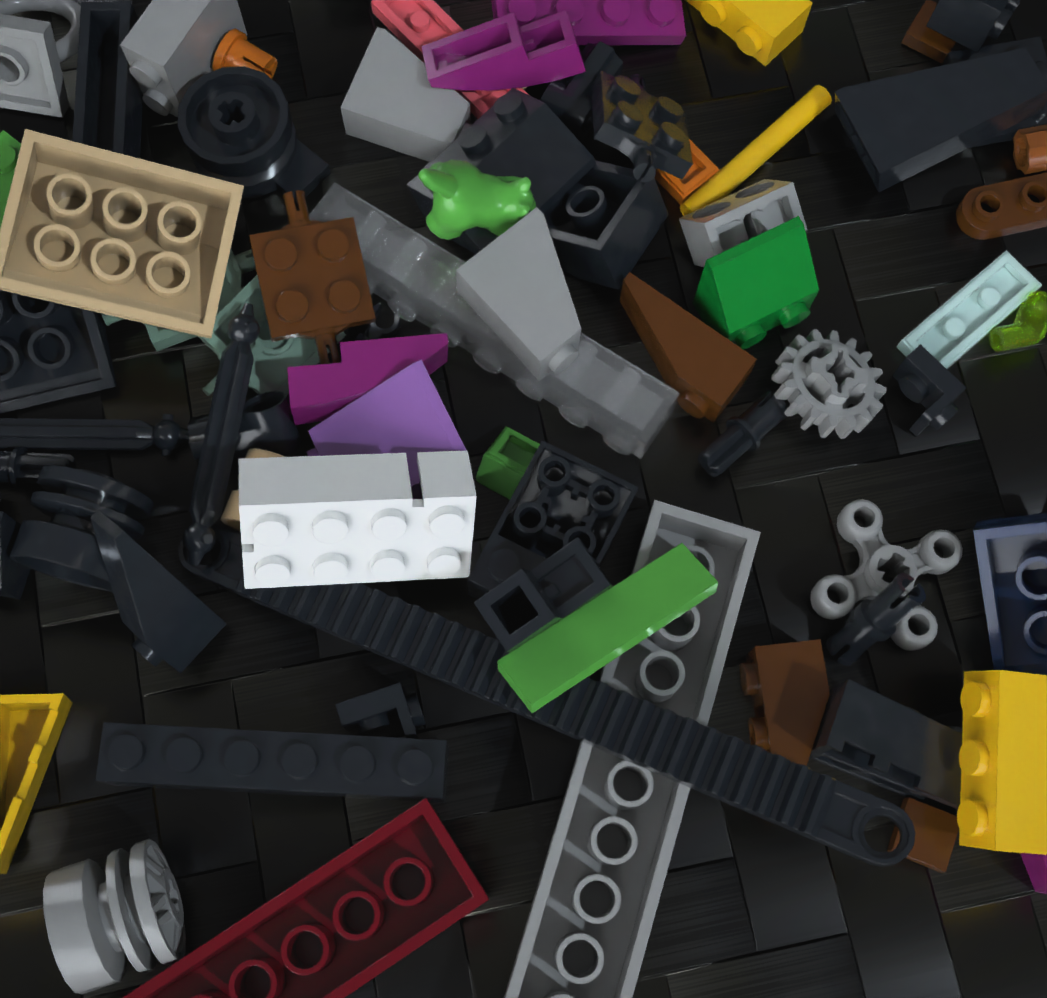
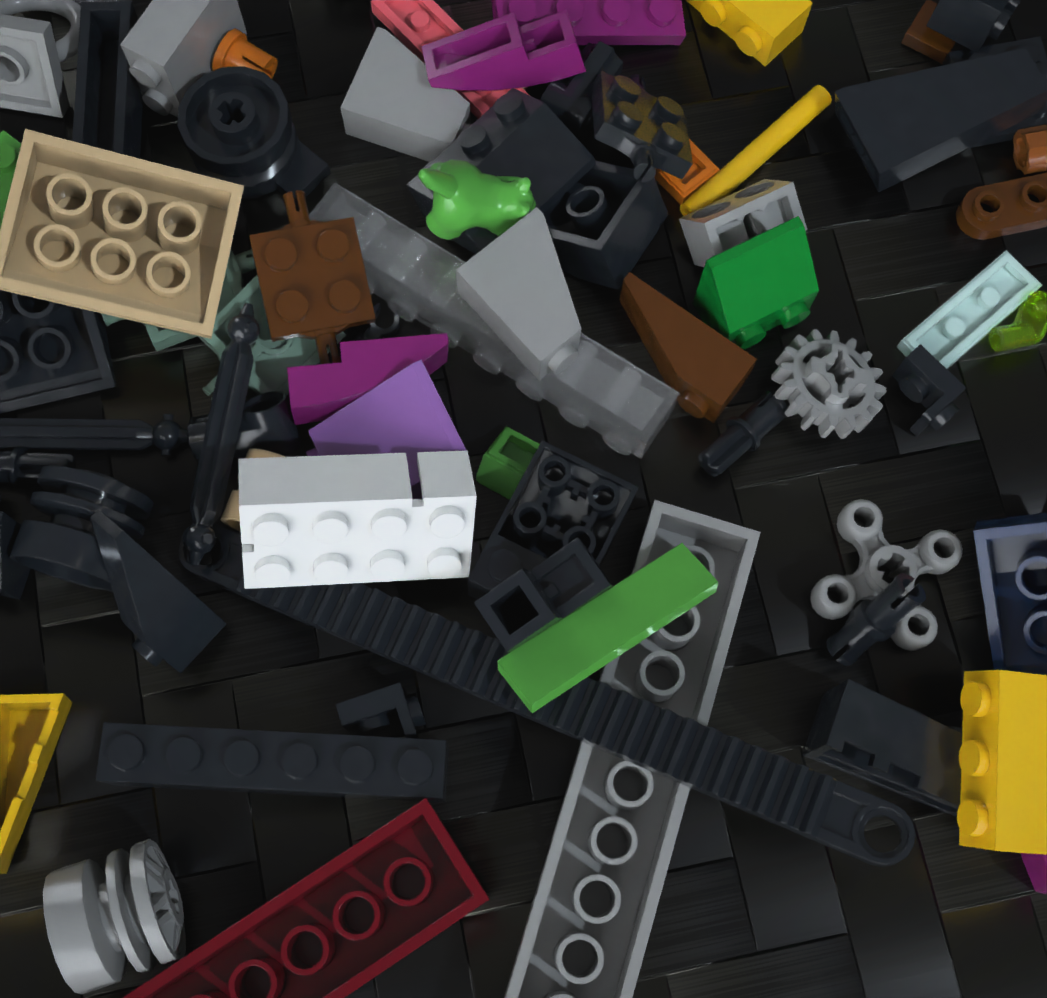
(787, 696): reddish brown slope -> none
(934, 834): reddish brown tile -> none

